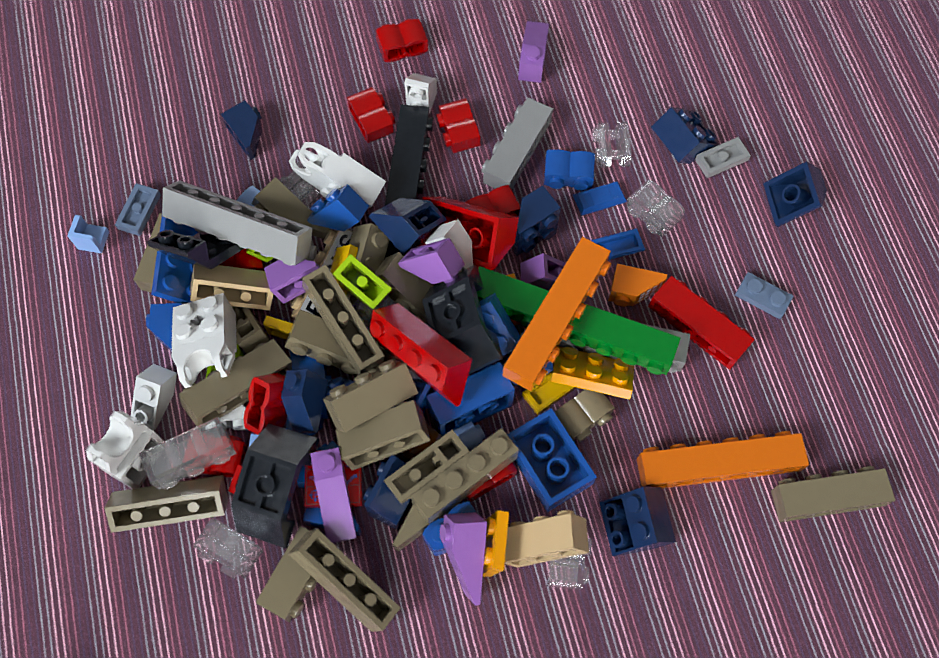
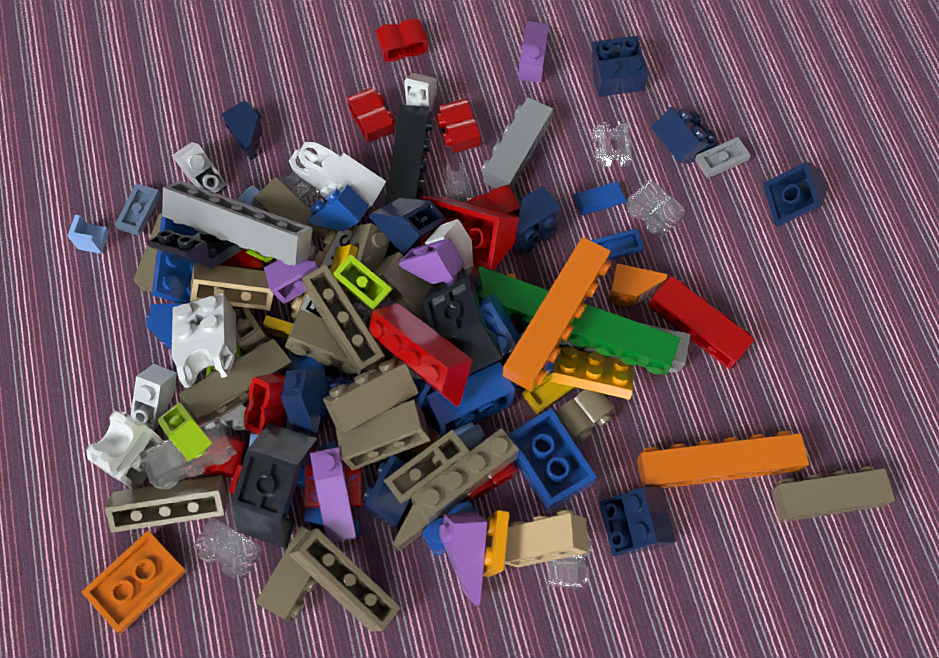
(134, 582): none -> orange plate
(184, 432): none -> lime slope
(199, 168): none -> white slope
(457, 186): none -> clear plate
(541, 271): medium lavender slope -> none
(569, 169): blue brick -> none
(618, 66): none -> dark blue slope
(764, 295): sand blue plate -> none

